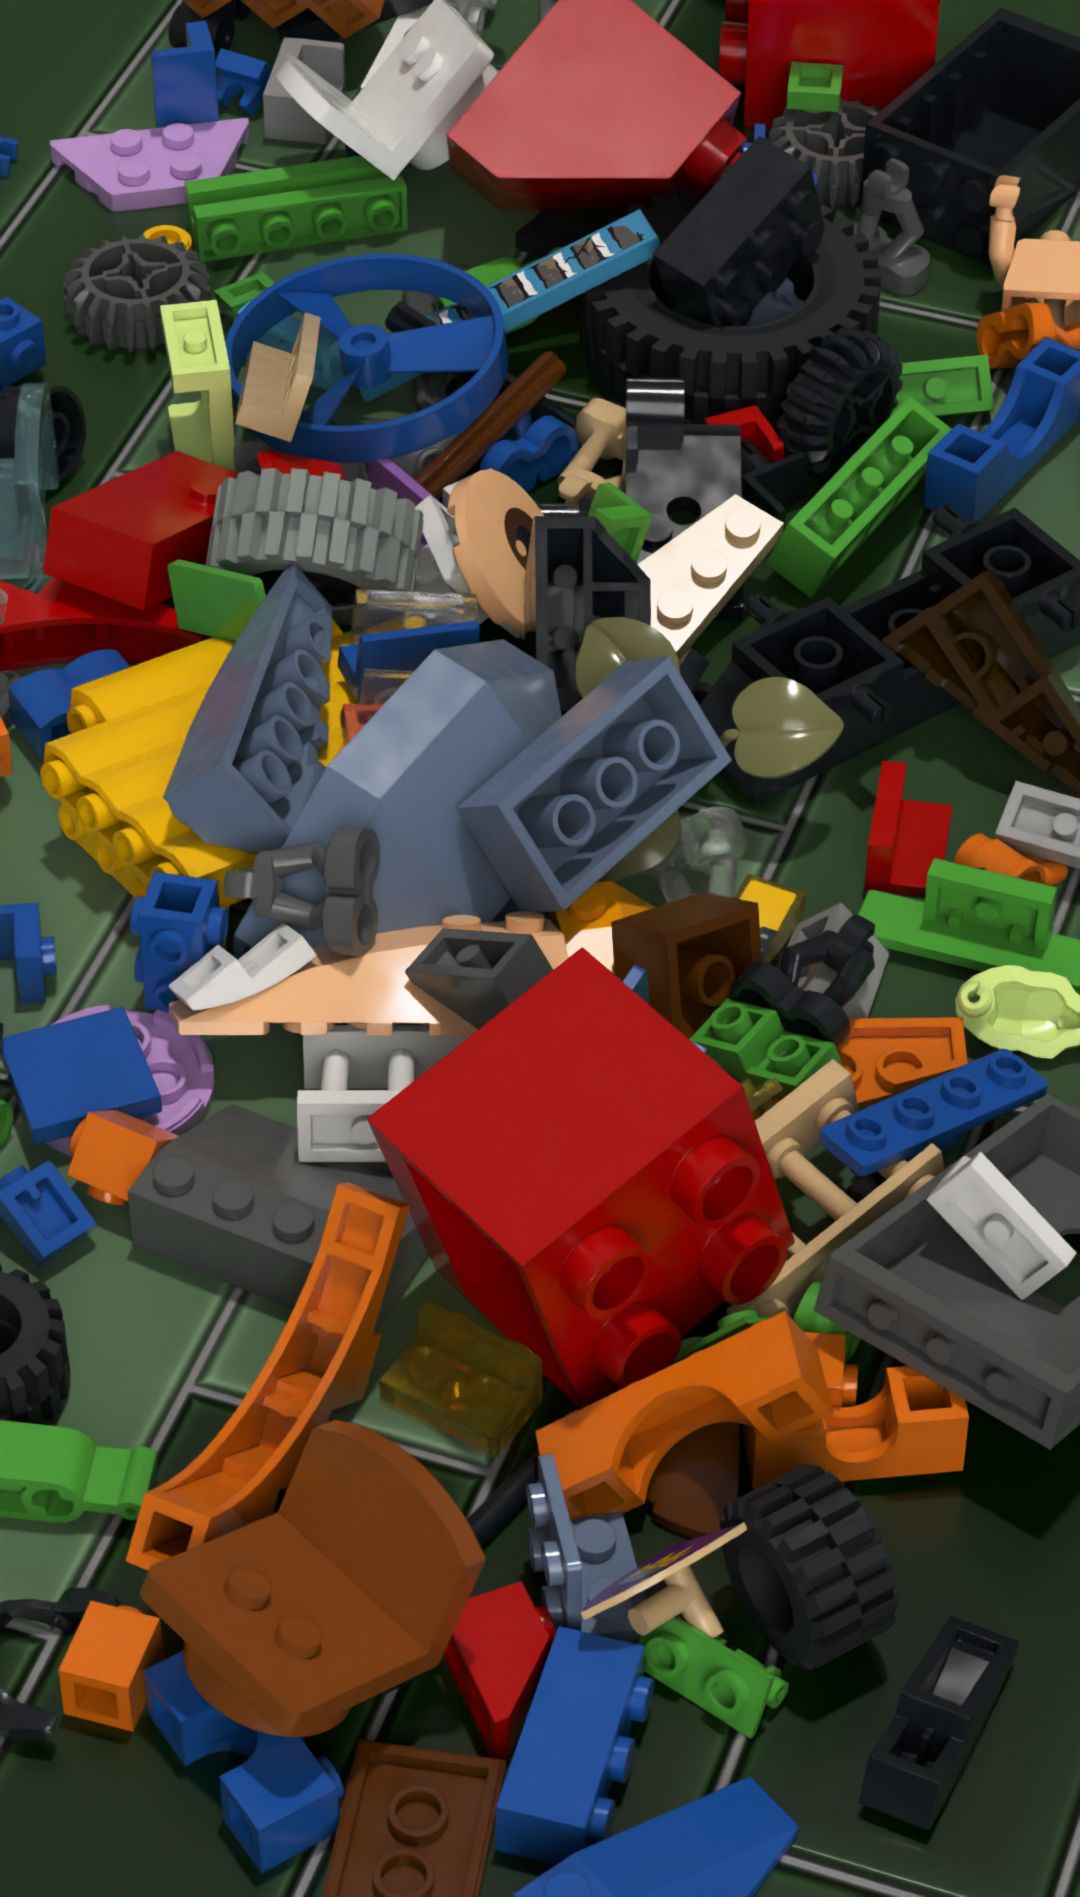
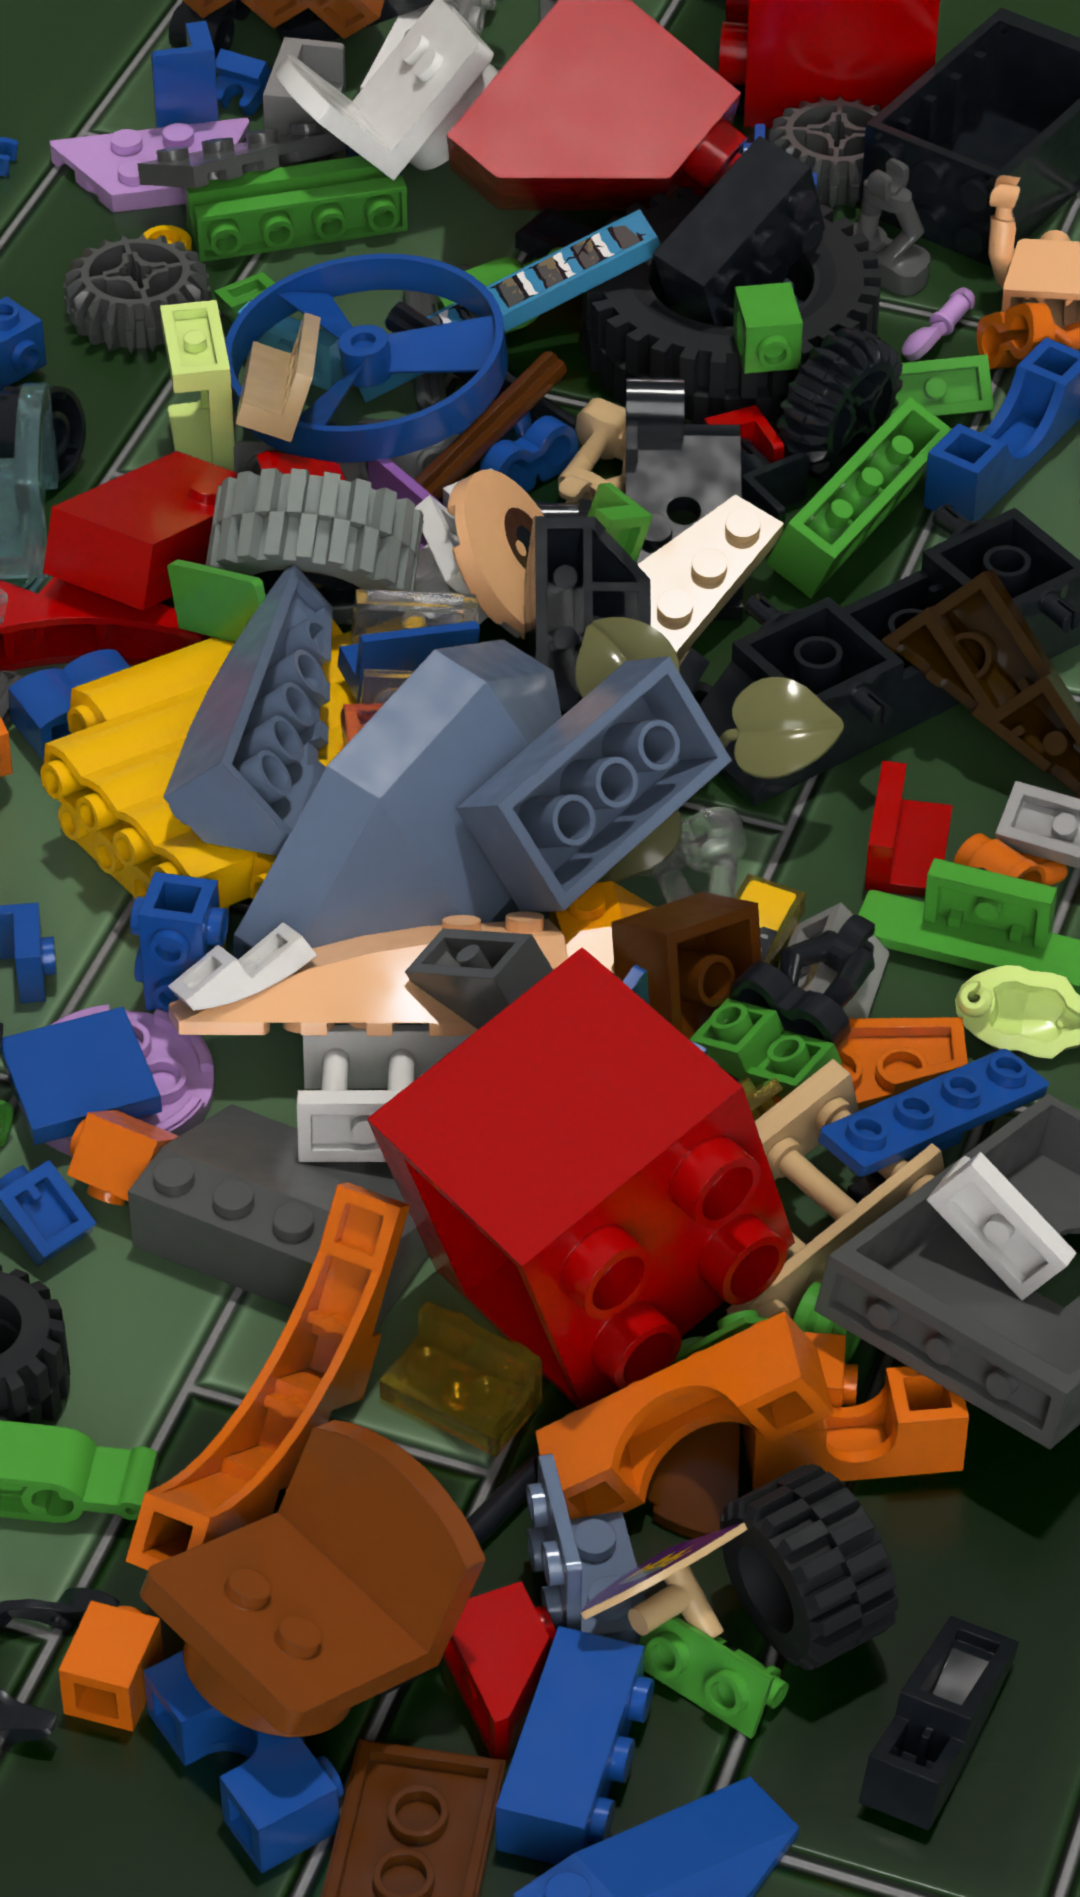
(227, 160): none -> dark grey wing
(349, 873): dark grey piece -> none
(767, 327): none -> bright green brick
(814, 87): bright green plate -> none
(941, 324): none -> lavender piece

